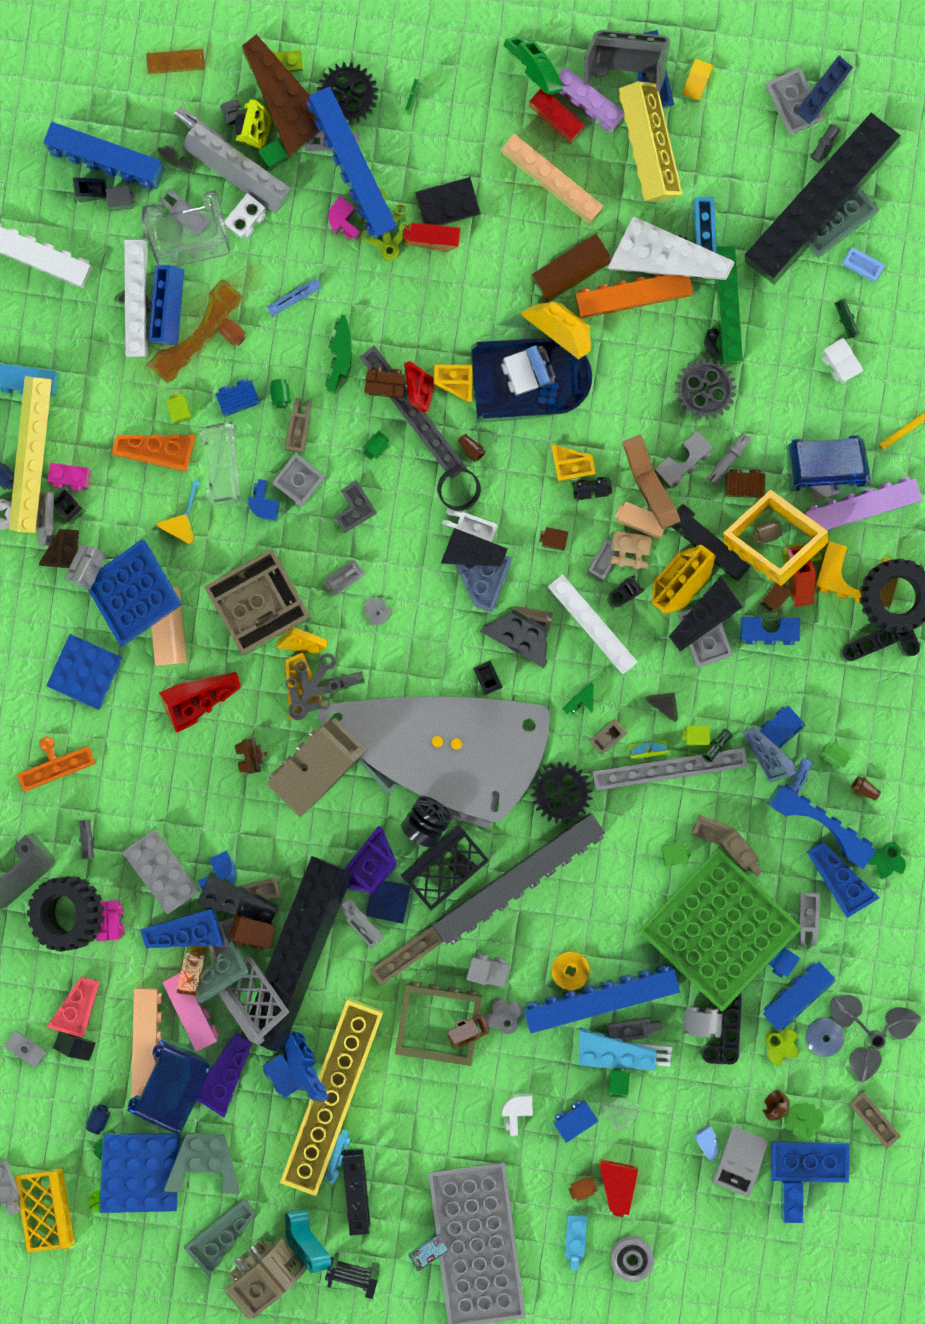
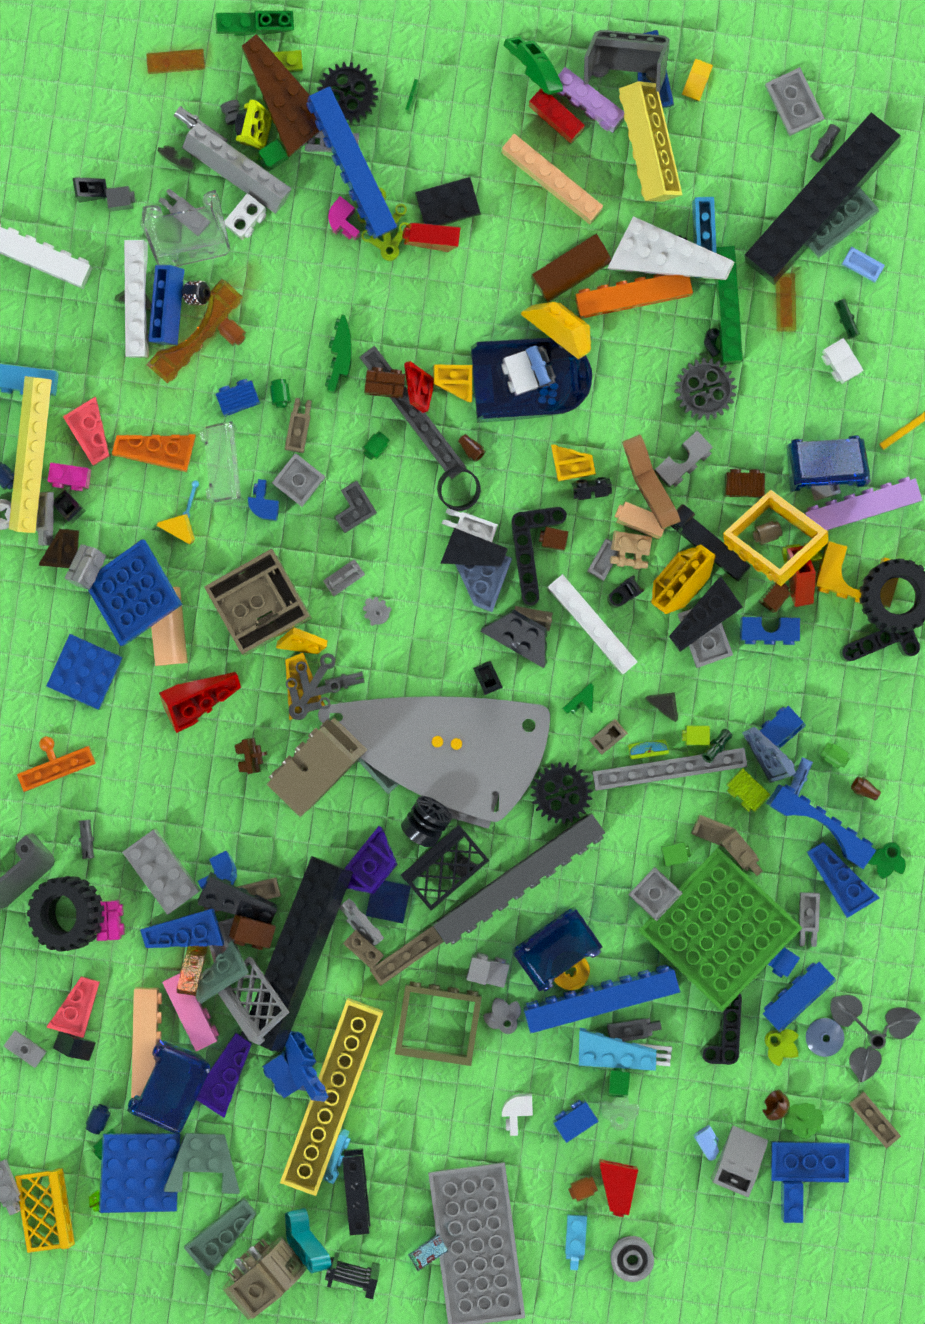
(89, 431): none -> coral wing
(104, 156): blue brick -> none
(179, 408): lime brick -> none
(196, 292): none -> black head
(254, 23): none -> green slope
(294, 297): medium blue pin -> none
(363, 949): none -> dark tan hinge
(467, 1031): piece -> none
(528, 549): none -> black beam
(556, 948): none -> clear blue windscreen
(655, 894): none -> light grey plate
(702, 1022): light grey brick -> none
(733, 452): light grey pin -> none
(748, 790): none -> lime brick
(786, 303): none -> clear orange plate
(824, 89): dark blue plate -> none

